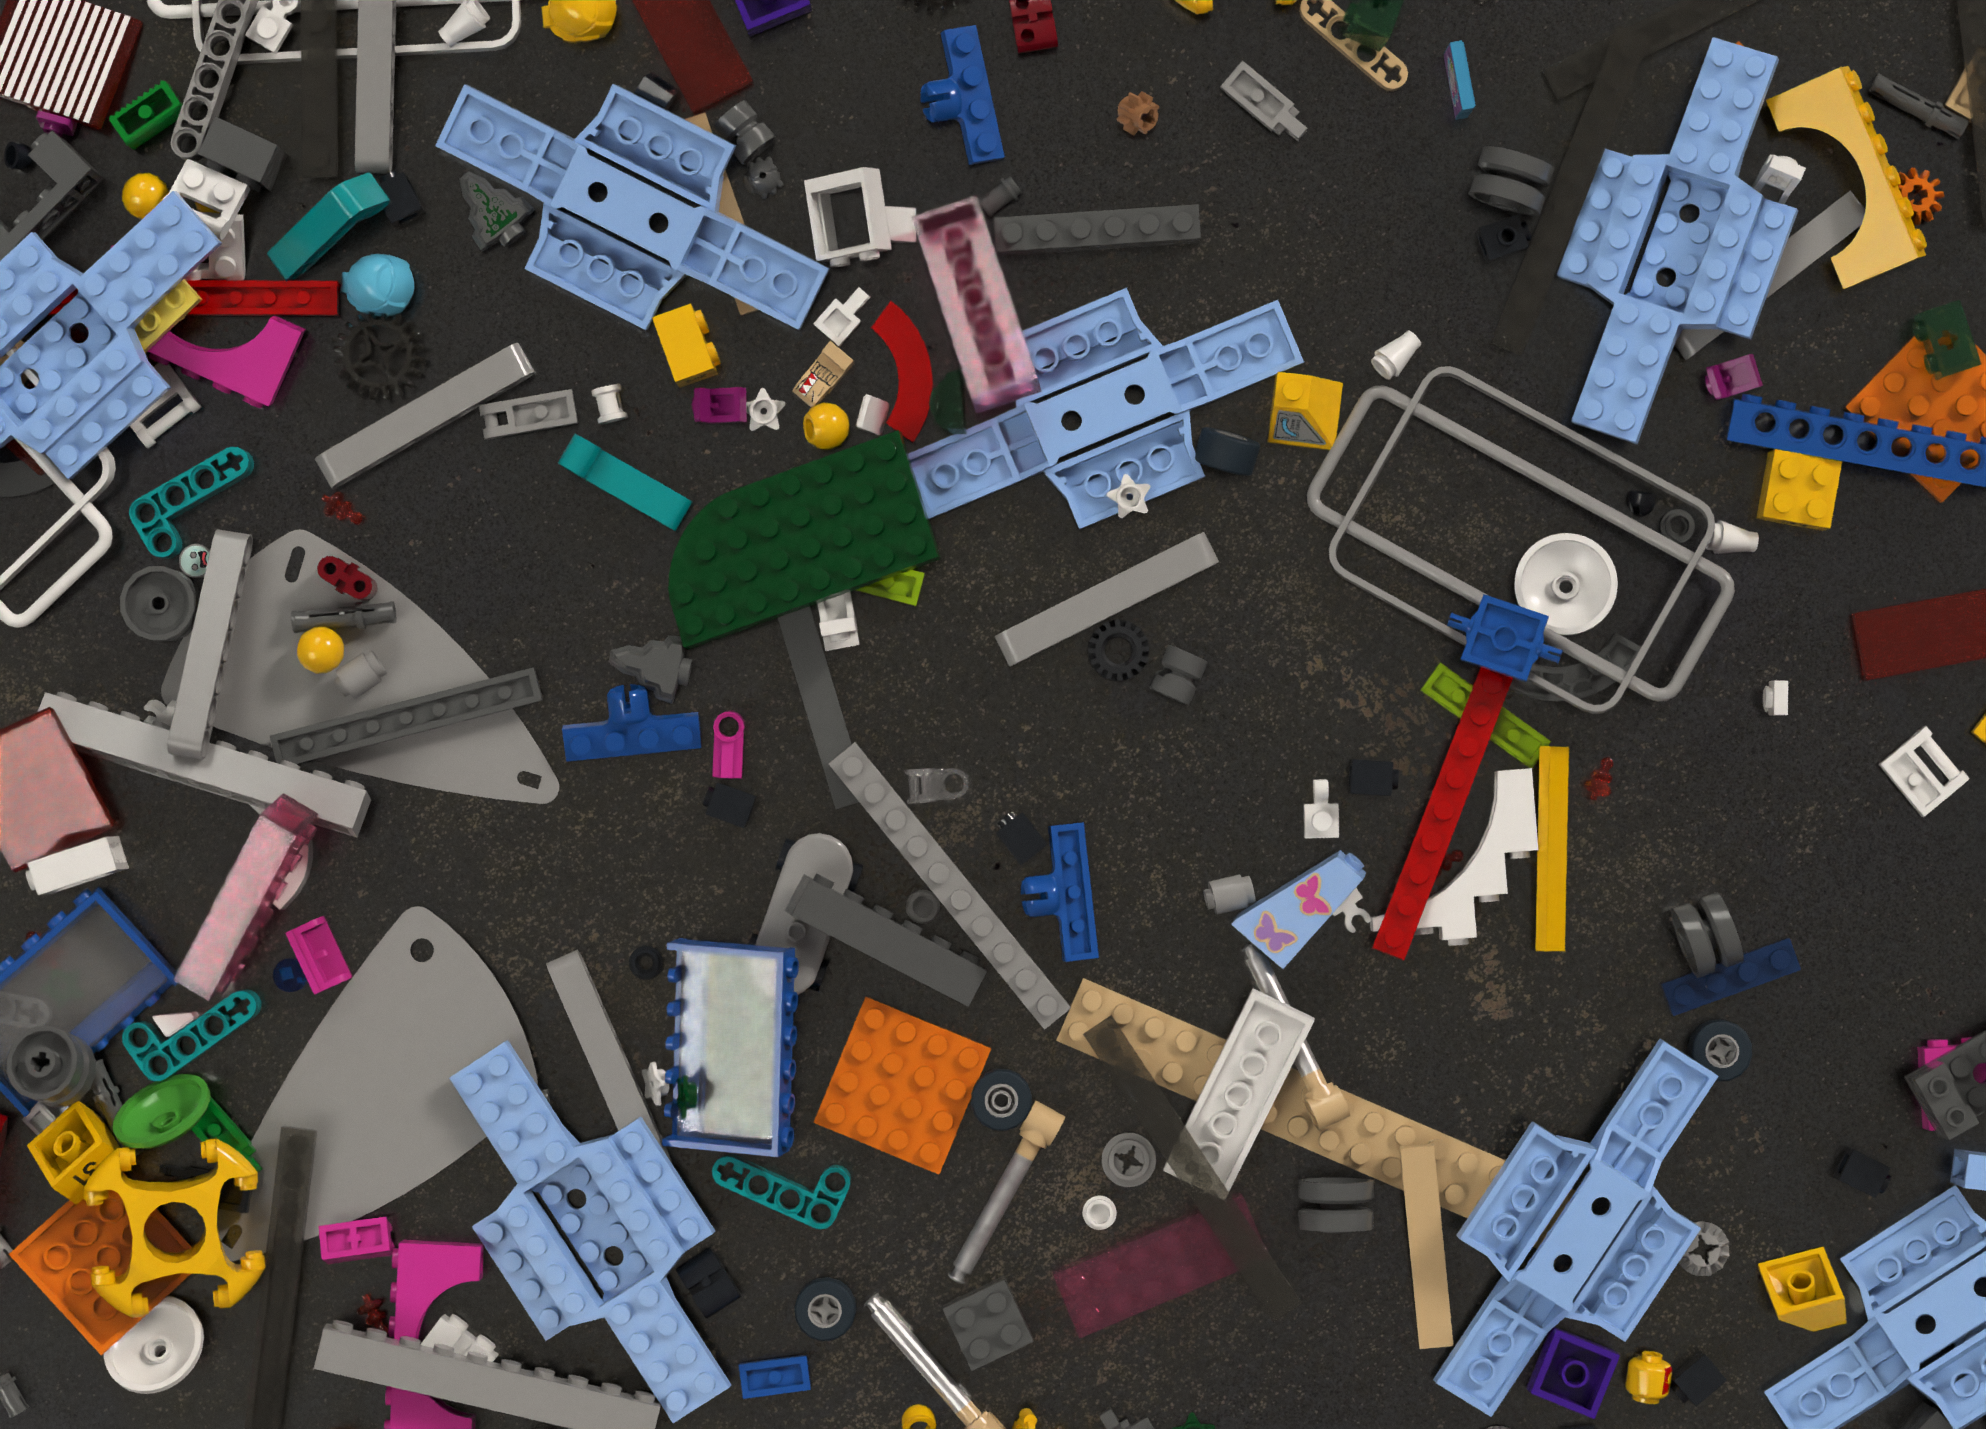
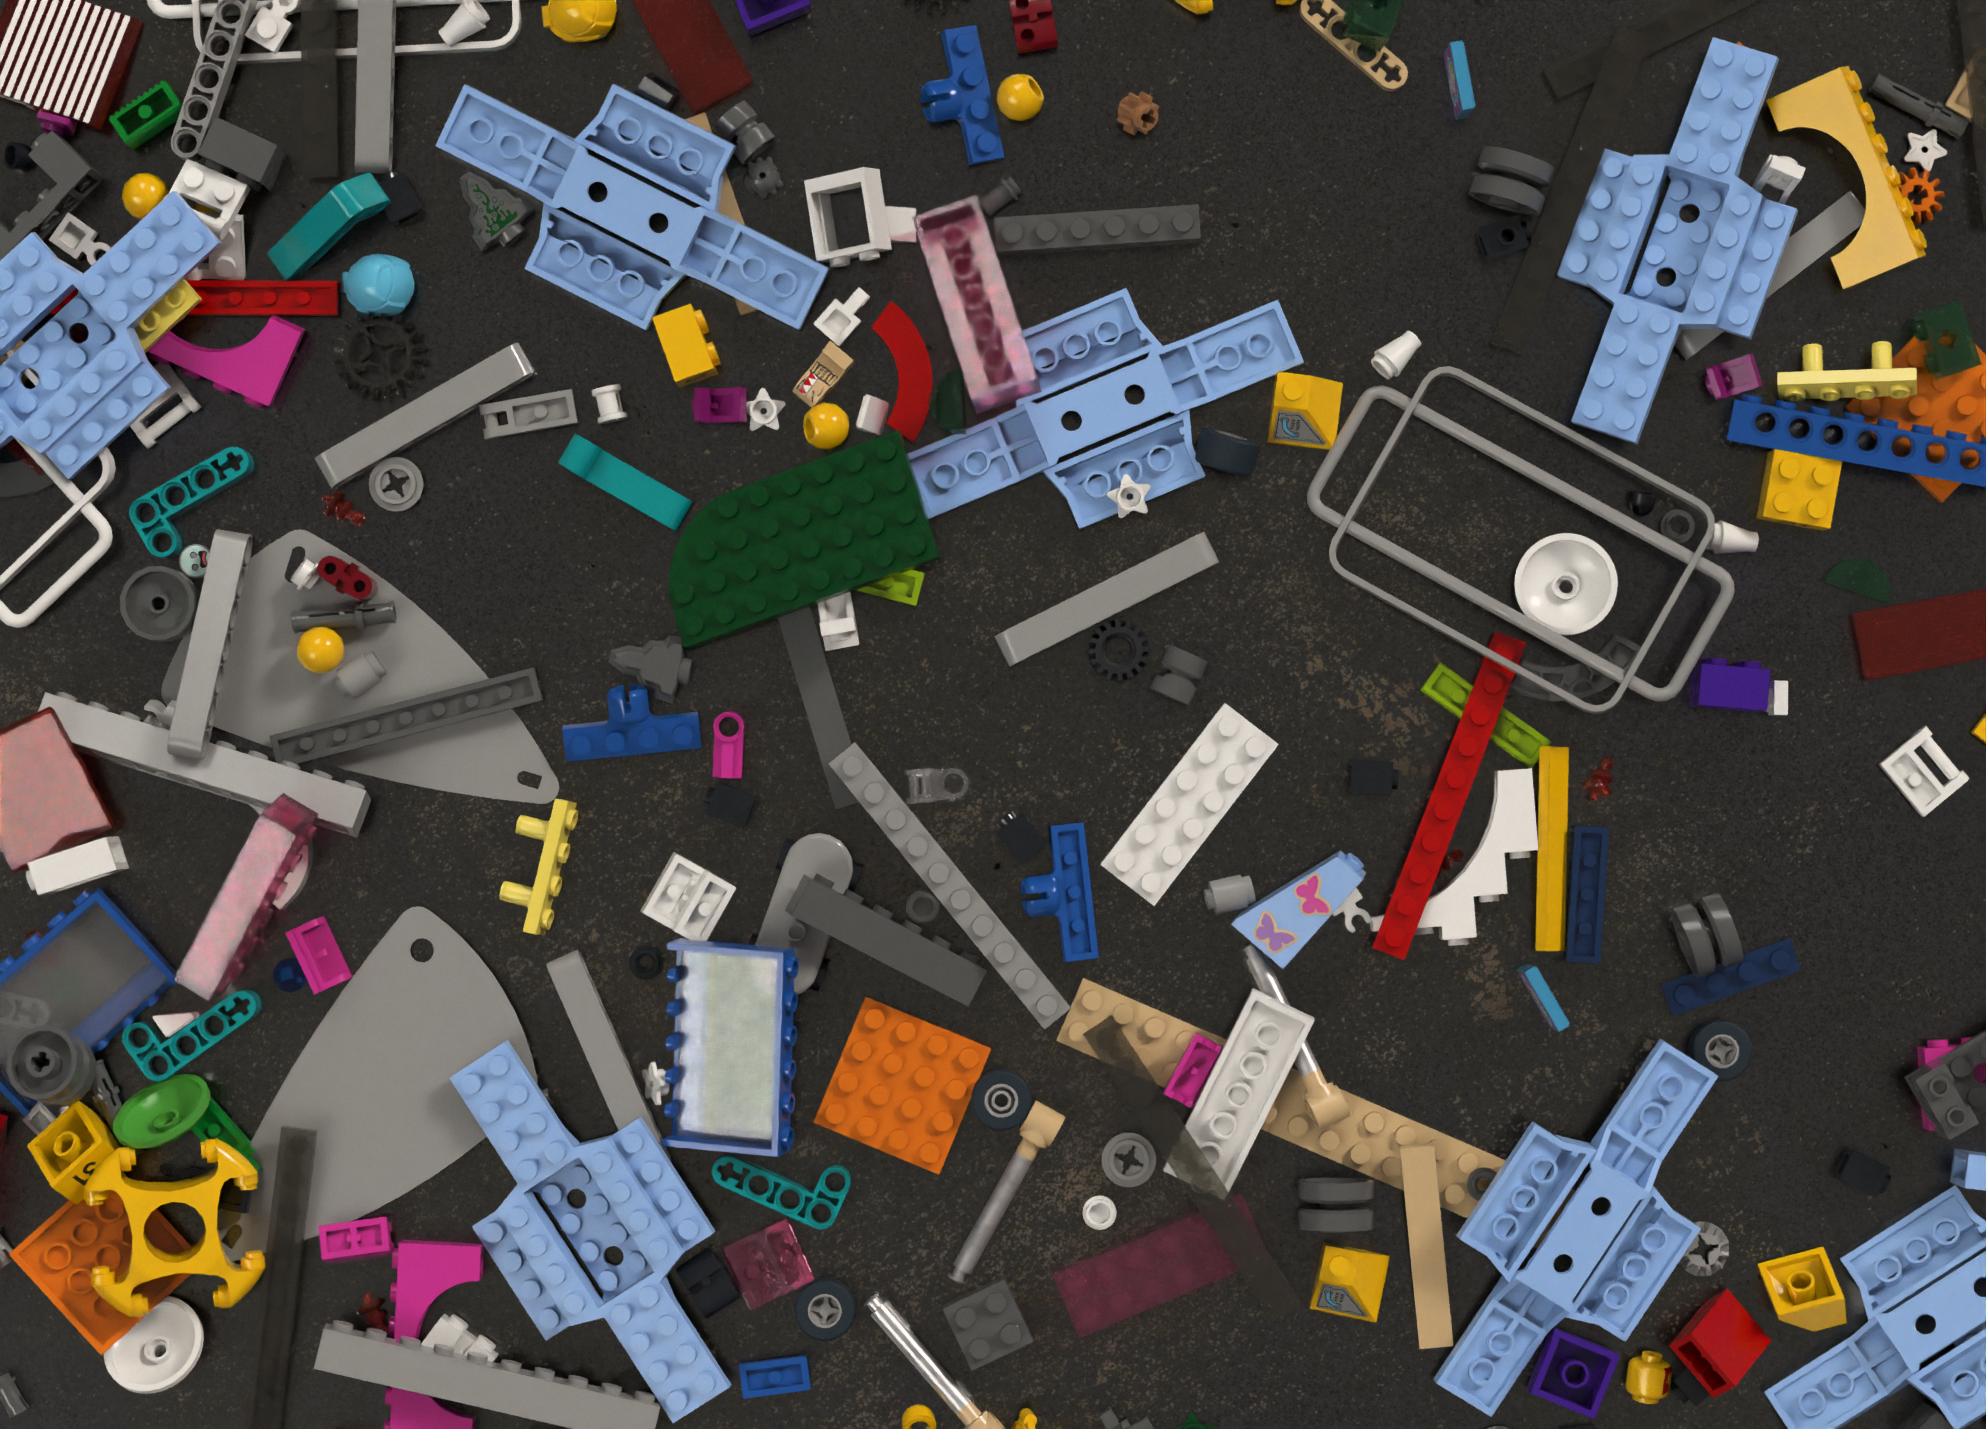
(77, 238): none -> white plate
(305, 574): none -> white plate
(380, 481): none -> light grey gear
(554, 853): none -> light yellow plate
(686, 1095): dark green plate -> none
(688, 898): none -> white slope
(768, 1264): none -> clear pink slope
(1019, 97): none -> yellow piece
(1189, 804): none -> white plate
(1192, 1070): none -> dark pink hinge
(1263, 101): light grey hinge -> none
(1321, 817): white plate -> none
(1349, 1282): none -> yellow slope
(1474, 1177): none -> dark grey plate
(1504, 638): blue plate -> none
(1543, 997): none -> dark azure tile
(1586, 894): none -> dark blue plate
(1720, 1343): none -> red brick
(1729, 687): none -> dark purple brick
(1836, 384): none -> light yellow plate
(1860, 577): none -> clear green plate
(1915, 153): none -> white plate

